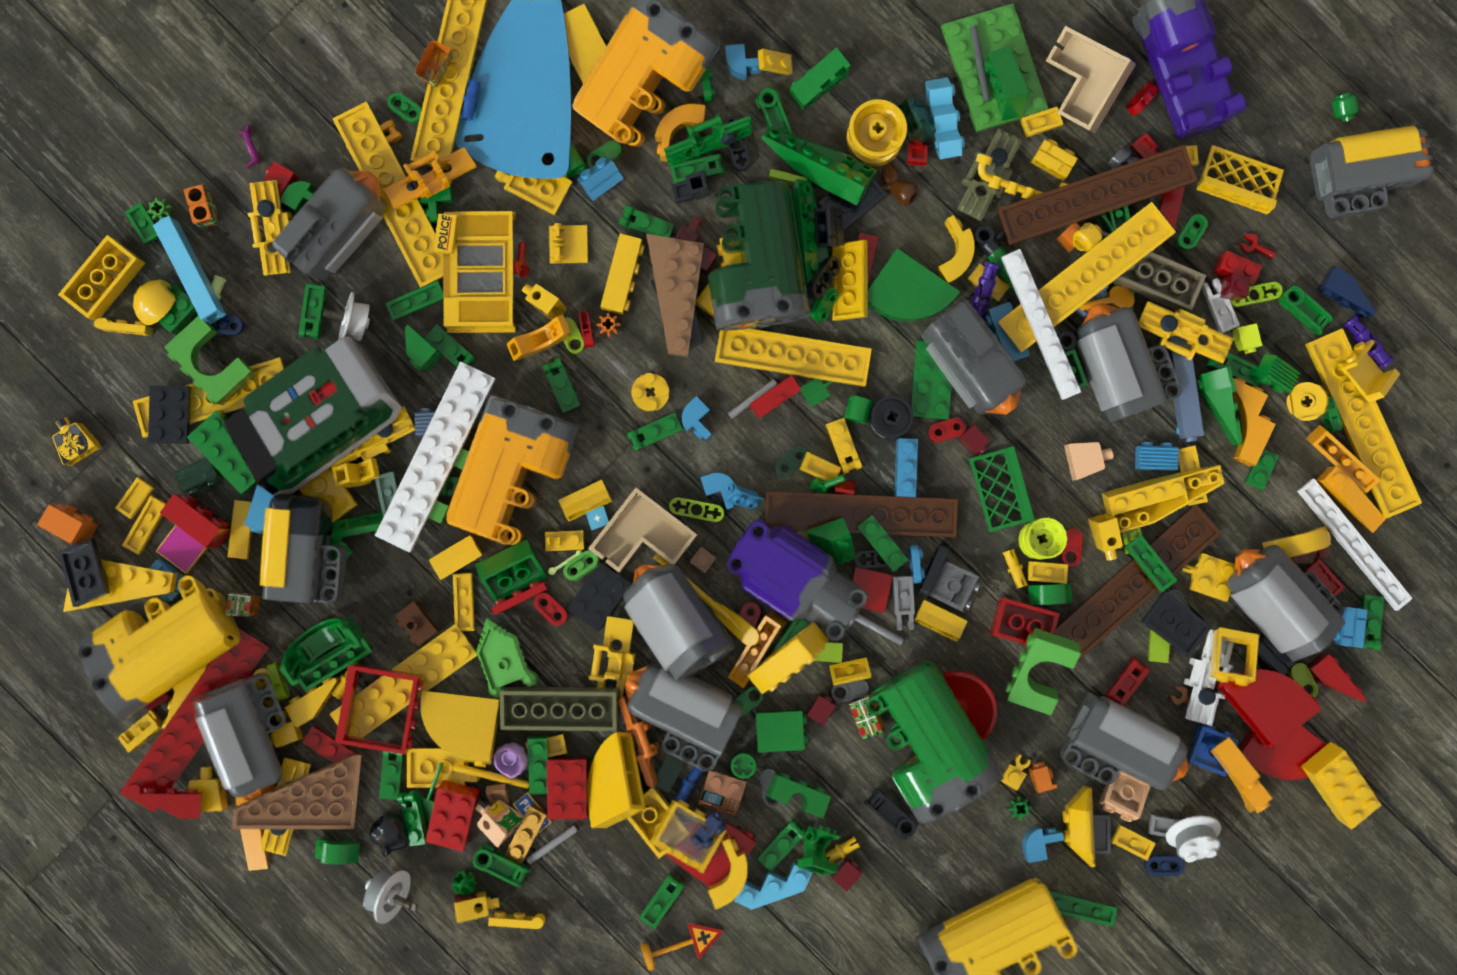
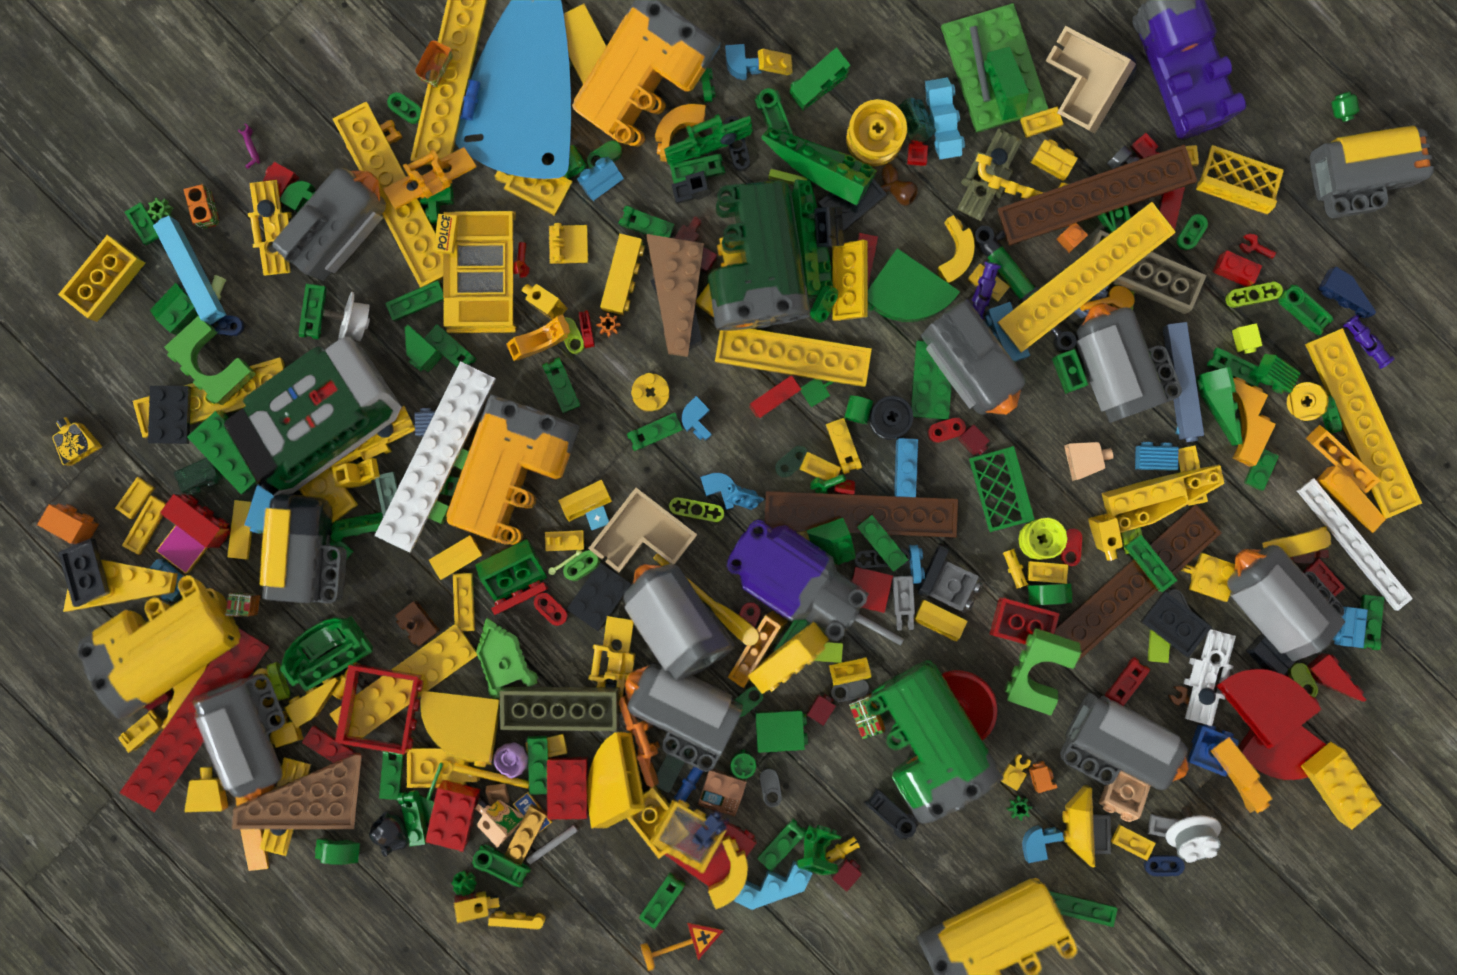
(122, 326): yellow hinge -> none
(153, 301): yellow cylinder -> none
(177, 803): red slope -> none
(388, 894): white piece -> none
(702, 559): medium nougat plate -> none
(745, 404): light grey bar -> none
(814, 801): green arch -> none
(830, 268): black beam -> none
(1041, 324): white plate -> none
(1087, 237): yellow head -> none
(1142, 98): red piece -> none
(1187, 326): yellow piece -> none
(1220, 308): white hinge -> none
(1235, 287): dark red brick -> none
(1239, 637): yellow window -> none
(1366, 374): yellow panel -> none

